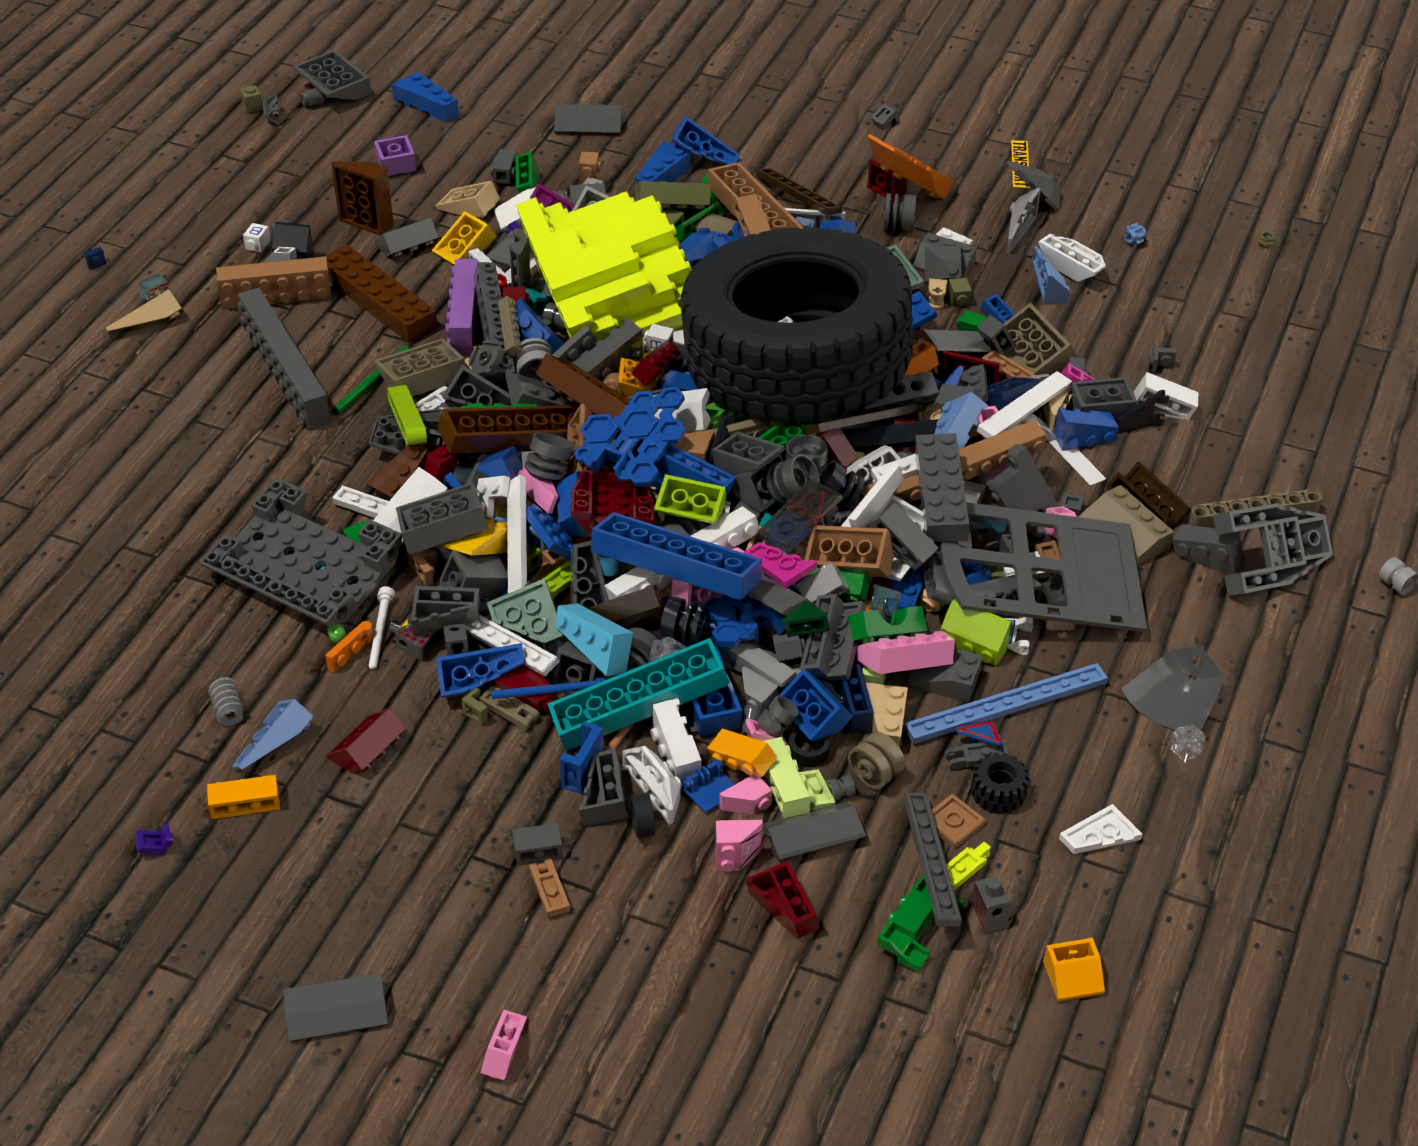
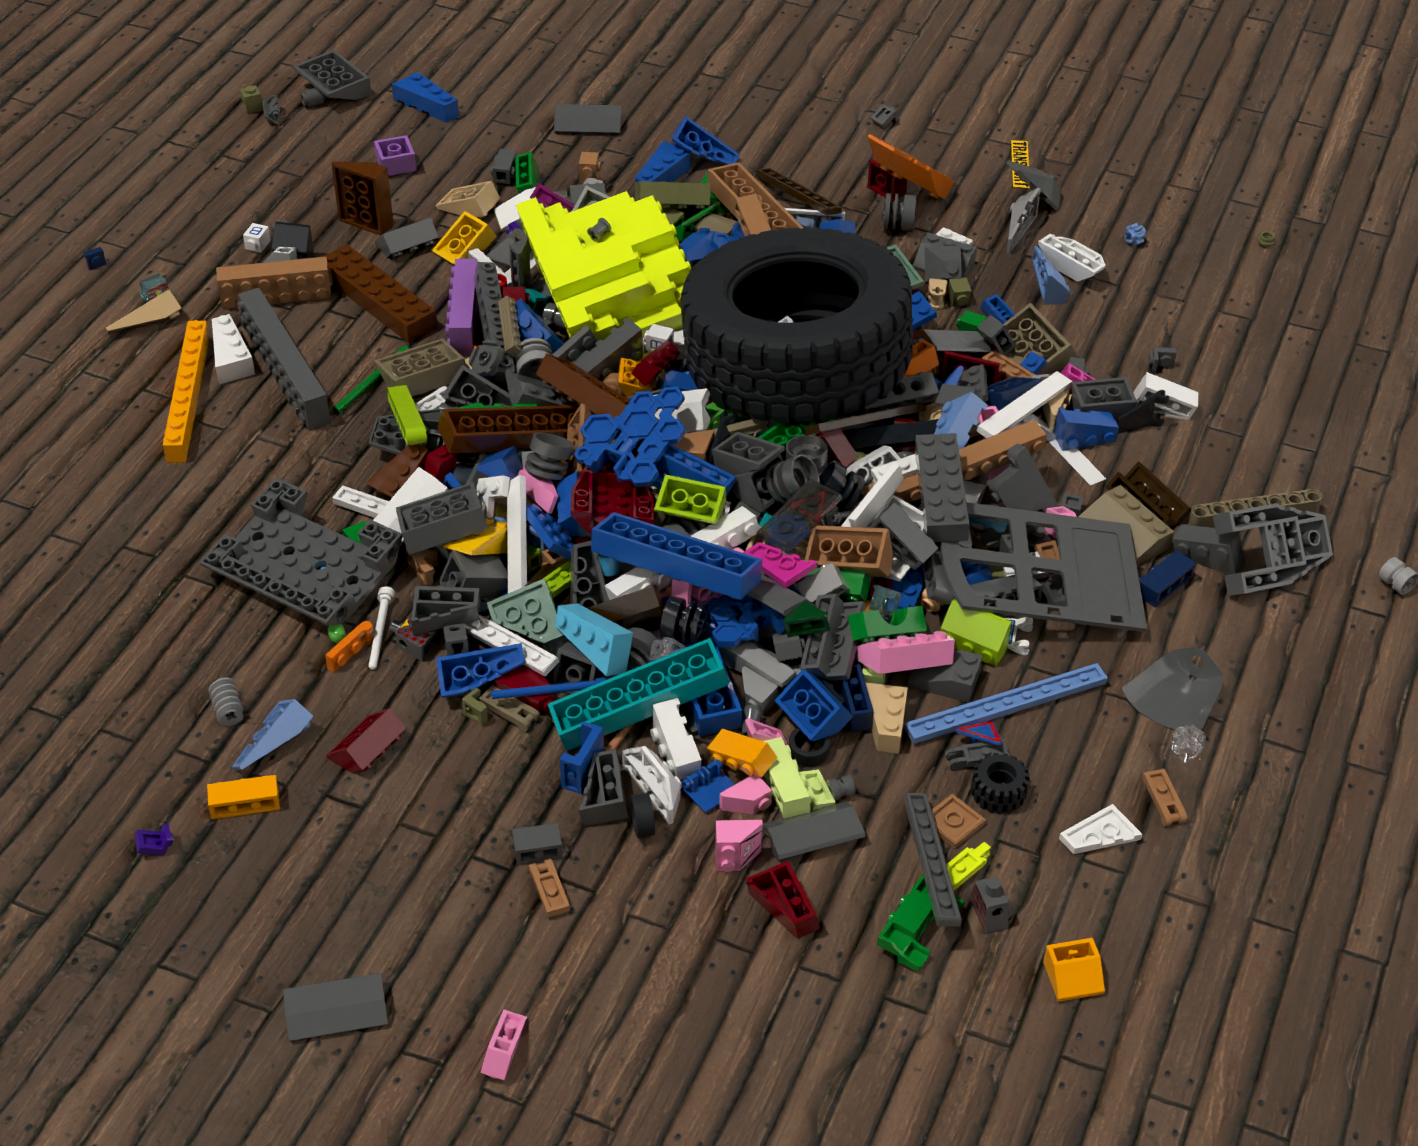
(186, 392): none -> light orange brick
(231, 354): none -> white wedge
(599, 229): none -> dark grey bush
(780, 714): dark grey wheel -> none
(876, 760): dark tan wheel -> none
(1034, 363): none -> blue plate
(1164, 797): none -> medium nougat plate
(1166, 578): none -> dark blue brick

